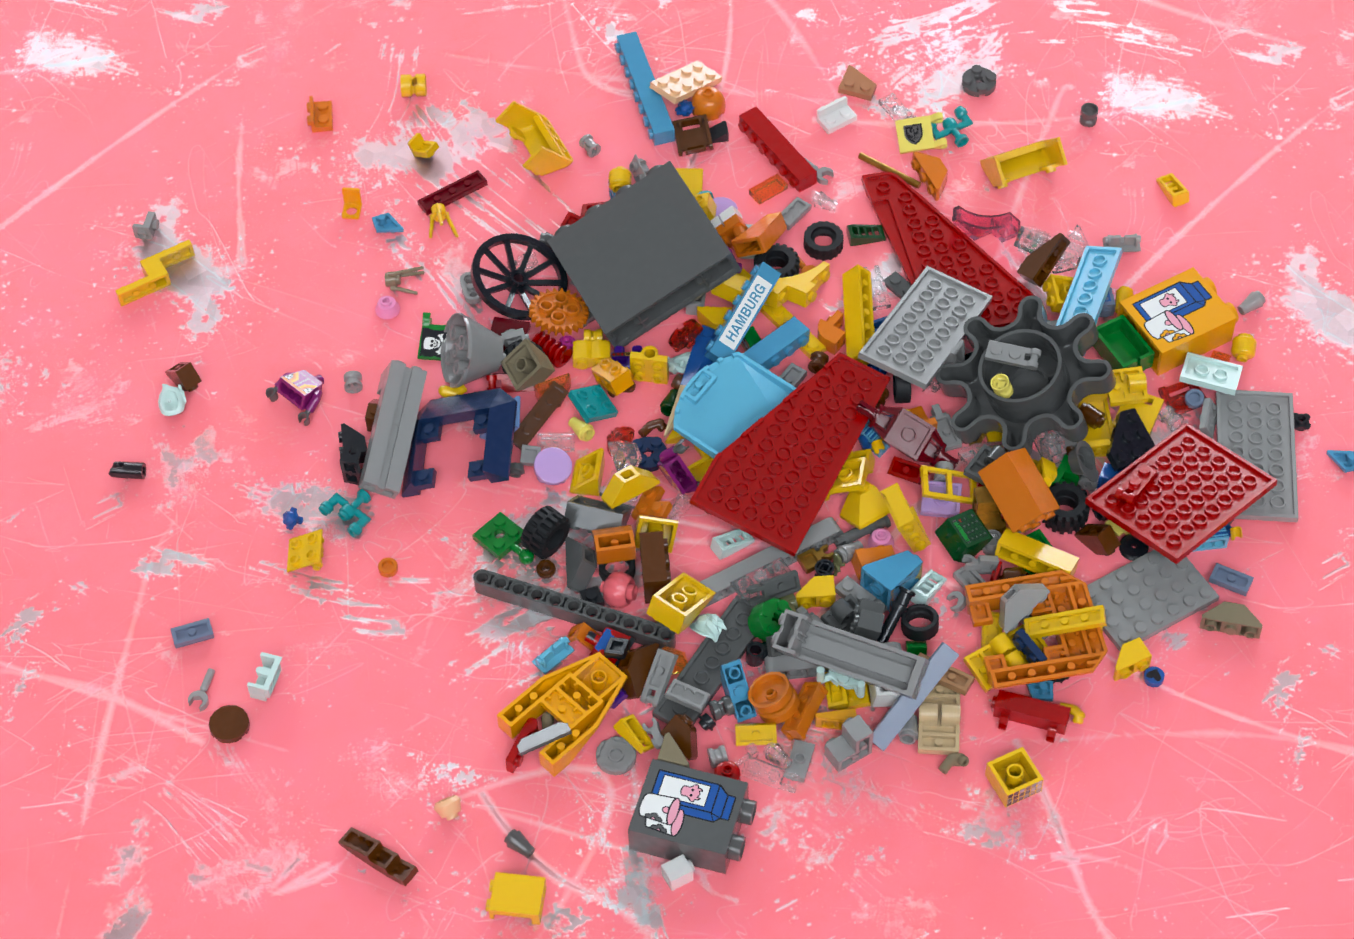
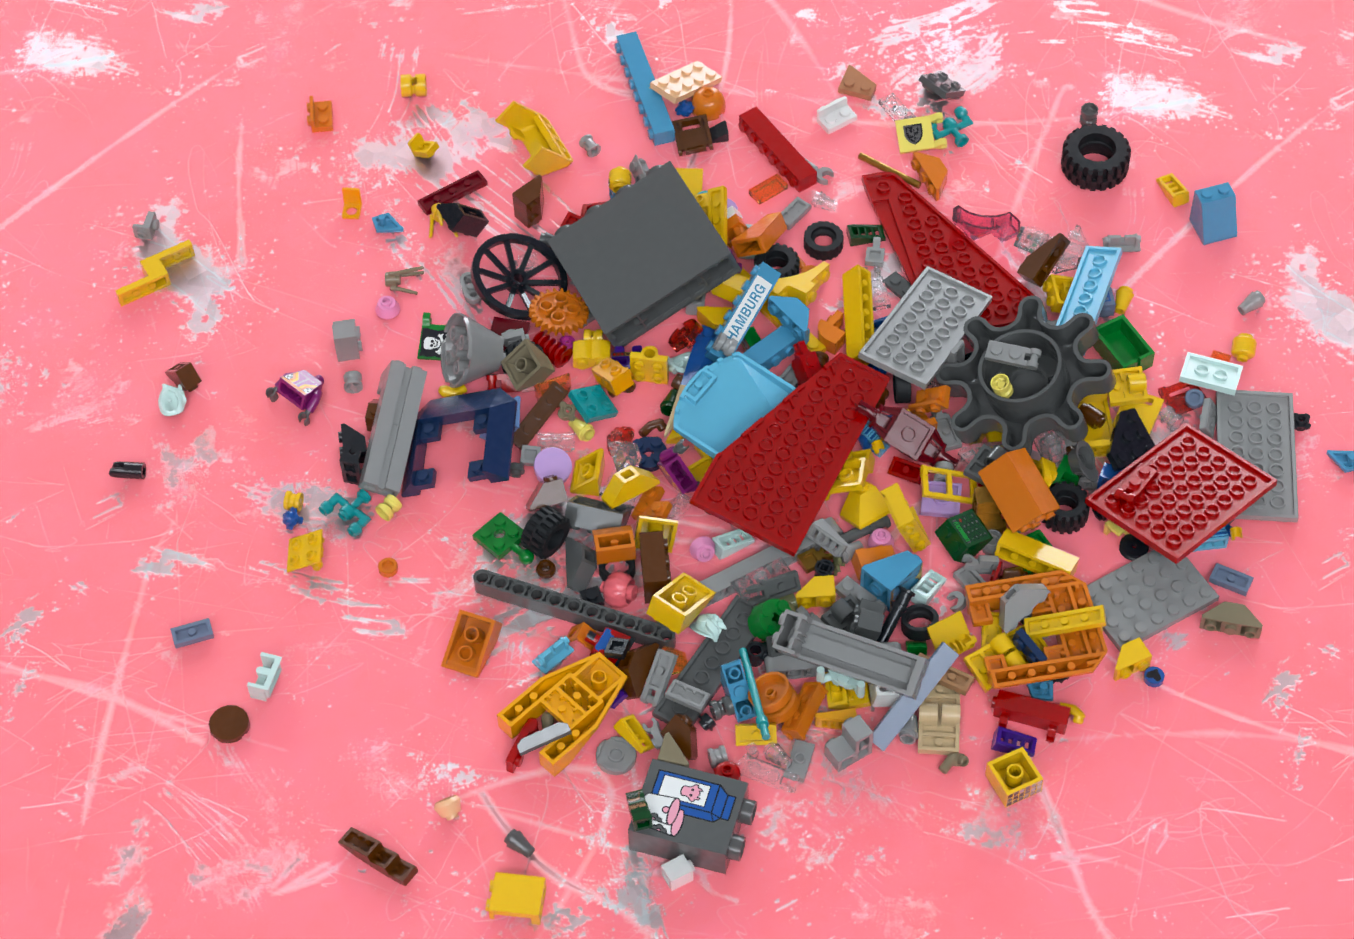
(200, 694): light grey piece -> none
(293, 500): none -> yellow wheel
(347, 340): none -> light grey brick
(388, 507): none -> light yellow wheel
(463, 218): none -> slope
(471, 643): none -> orange slope
(529, 202): none -> reddish brown slope
(547, 493): none -> slope
(562, 414): none -> dark tan plate
(638, 810): none -> dark green leg
(702, 549): none -> bright pink cone
(718, 210): none -> yellow plate
(726, 345): none -> light grey wheel
(761, 720): none -> teal bar
(791, 314): none -> dark azure slope
(805, 363): none -> red hinge
(819, 529): none -> light grey slope
(875, 254): none -> light grey plate
(931, 400): none -> orange bracket
(941, 85): none -> dark grey plate
(953, 632): none -> yellow hinge
(982, 74): dark grey plate -> none
(1007, 734): none -> dark purple slope
(1024, 161): yellow windscreen -> none
(1095, 174): none -> black tyre
(1098, 538): reddish brown slope -> none
(1180, 318): light orange brick -> none
(1214, 213): none -> dark azure slope

